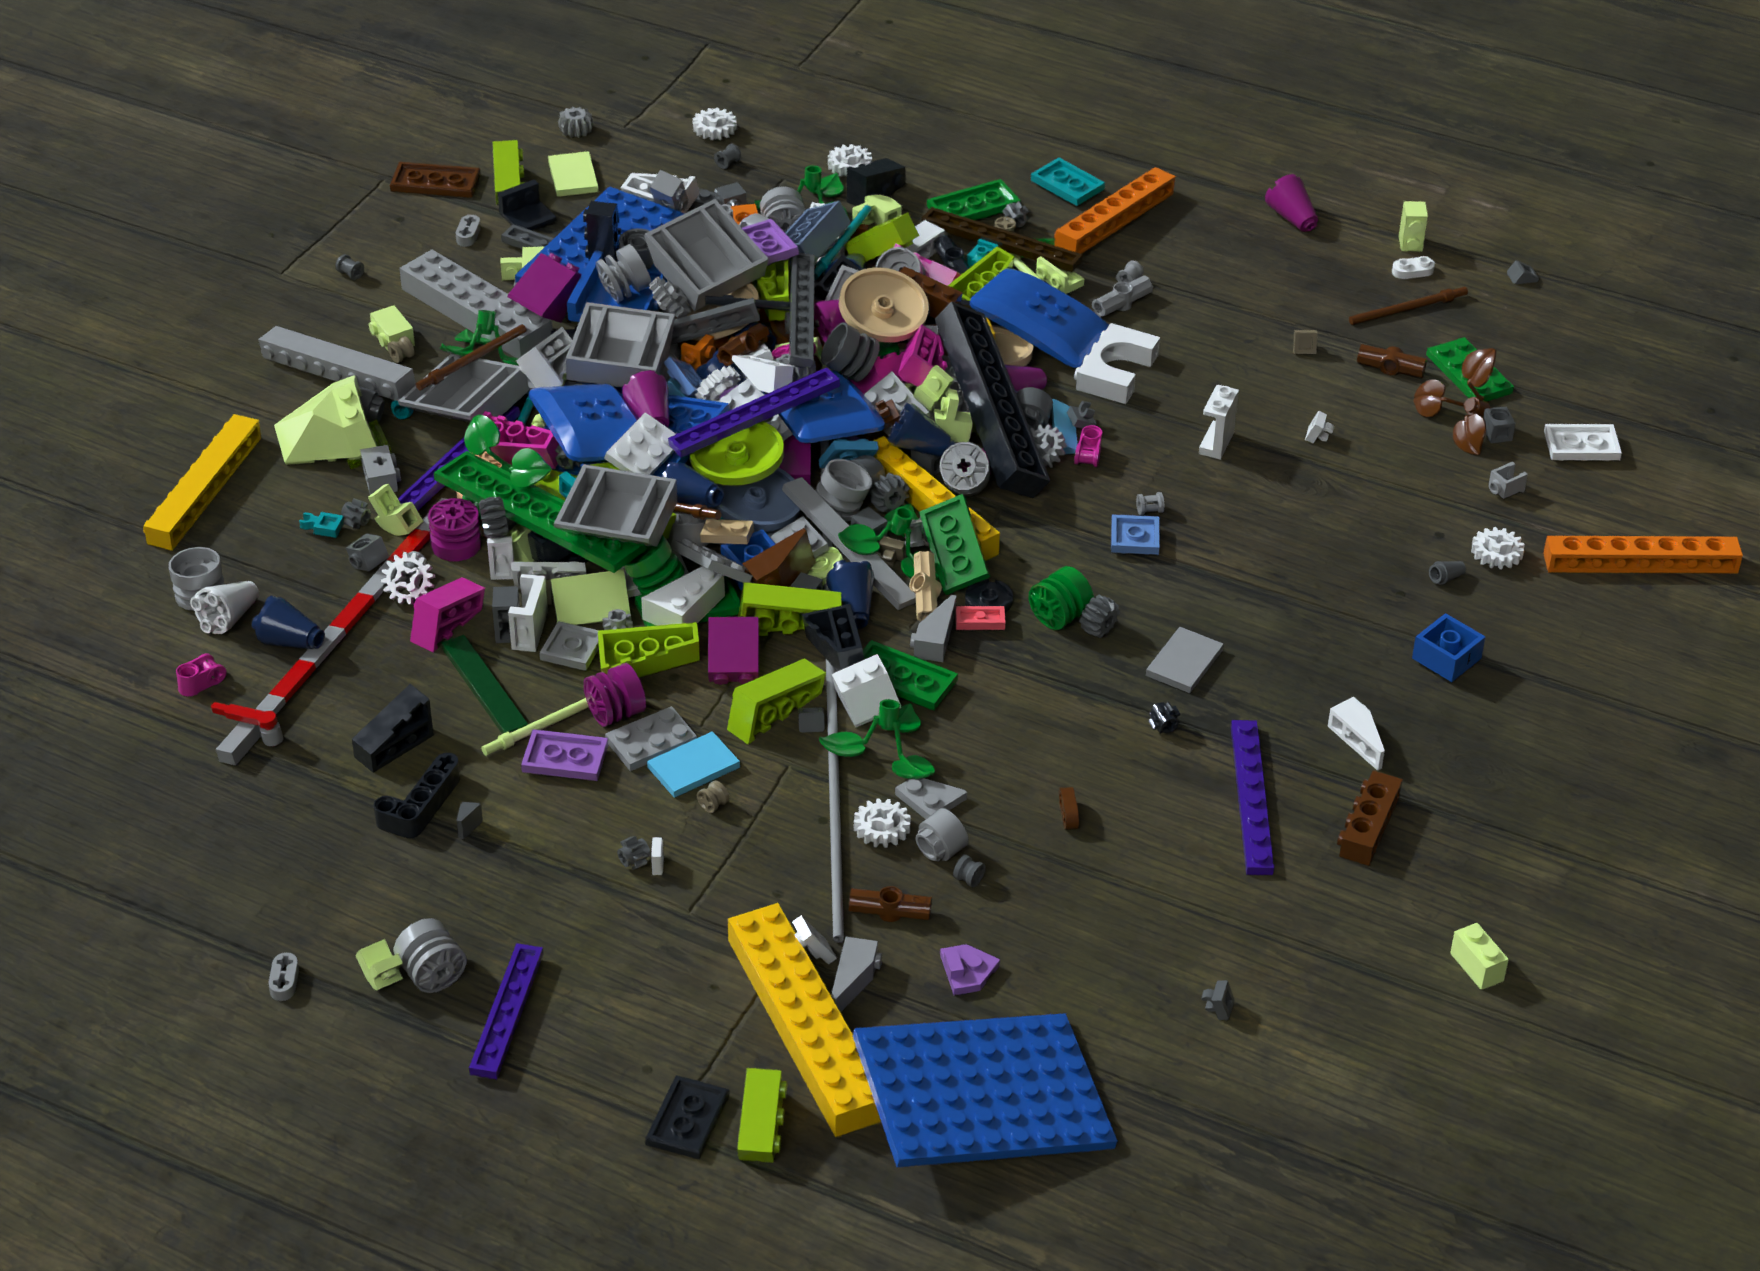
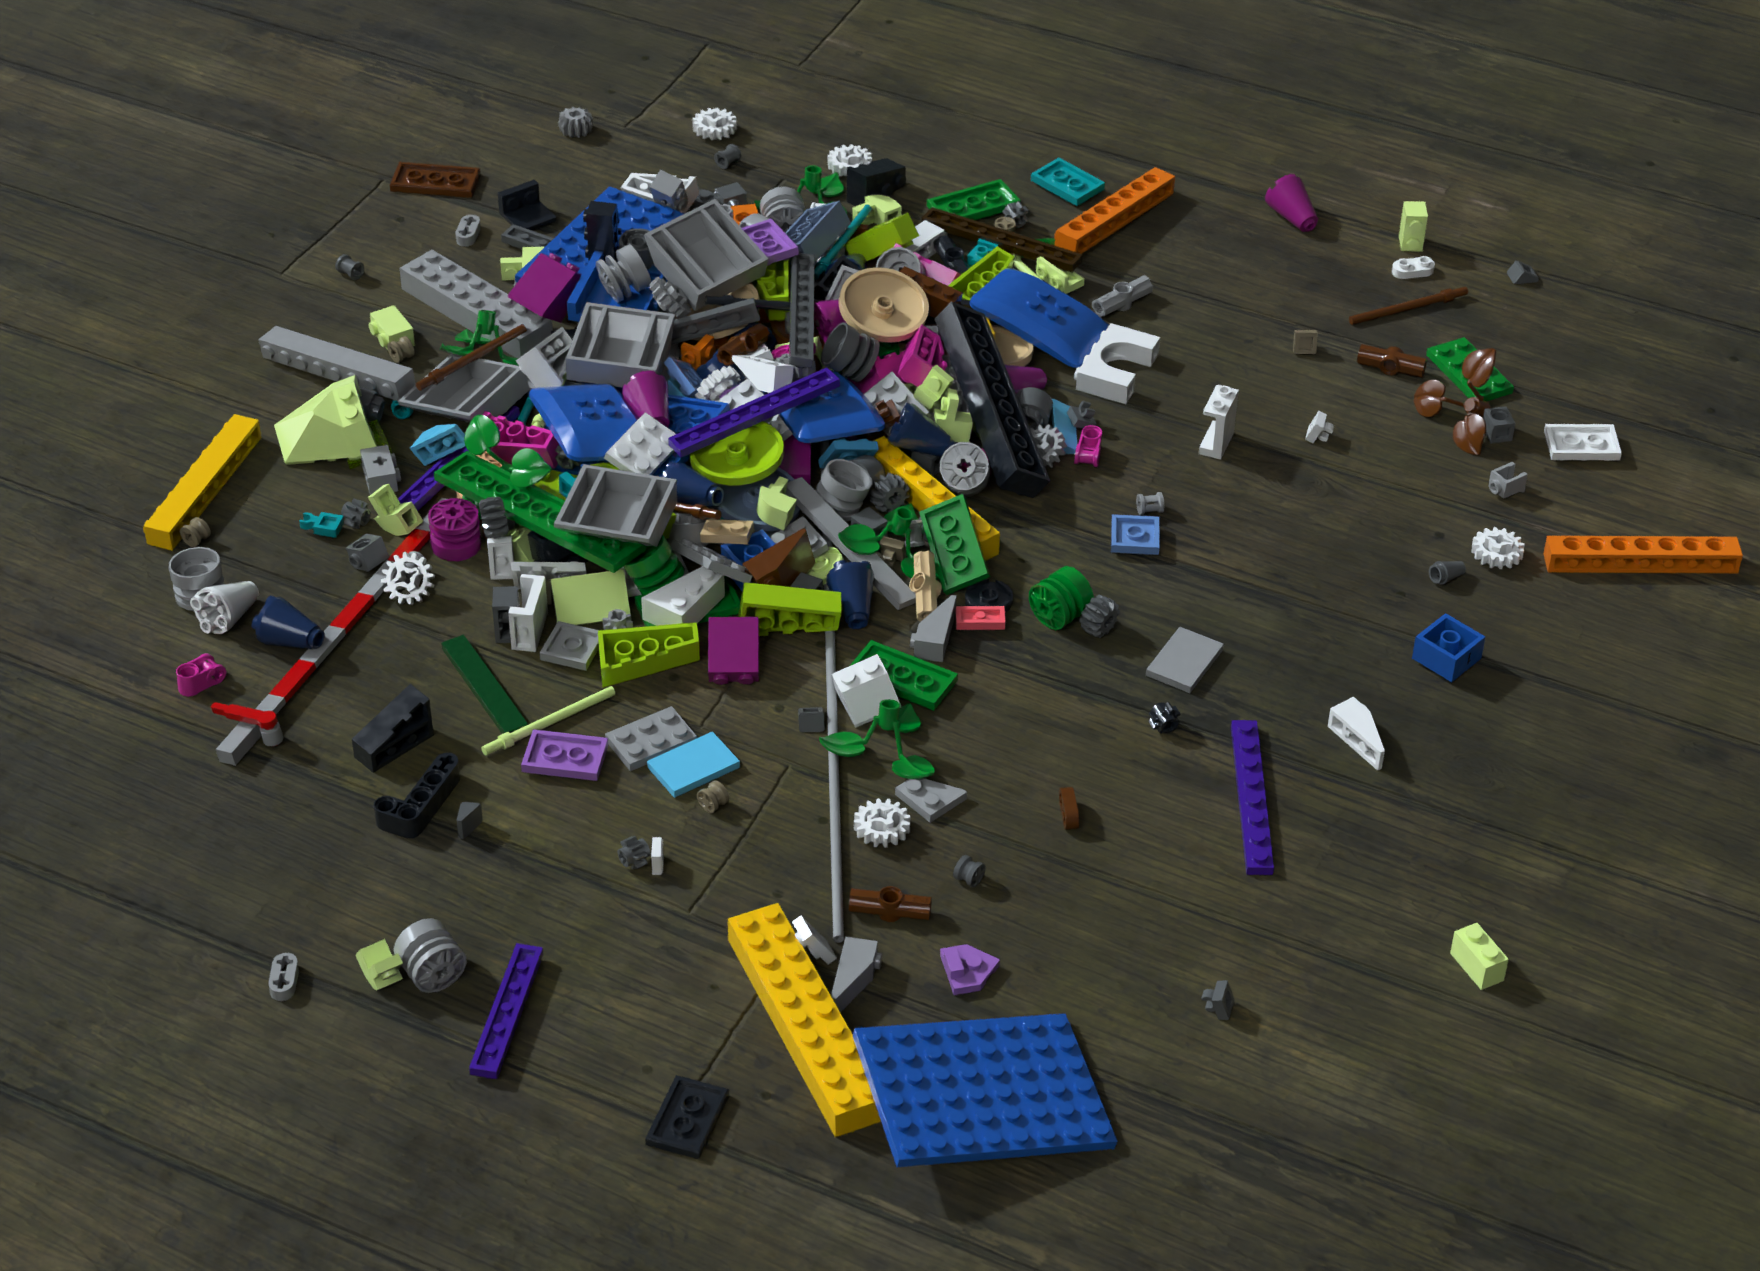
(195, 532): none -> dark tan wheel
(438, 443): none -> medium azure slope
(444, 610): dark pink wedge -> none
(507, 165): lime wedge -> none
(573, 174): yellowish green tile -> none
(614, 694): magenta wheel -> none
(761, 1115): lime wedge -> none
(773, 698): lime wedge -> none
(775, 506): none -> yellowish green brick
(834, 635): black wedge -> none
(941, 836): light grey piece -> none
(1131, 272): light grey bush -> none
(1369, 818): reddish brown brick -> none

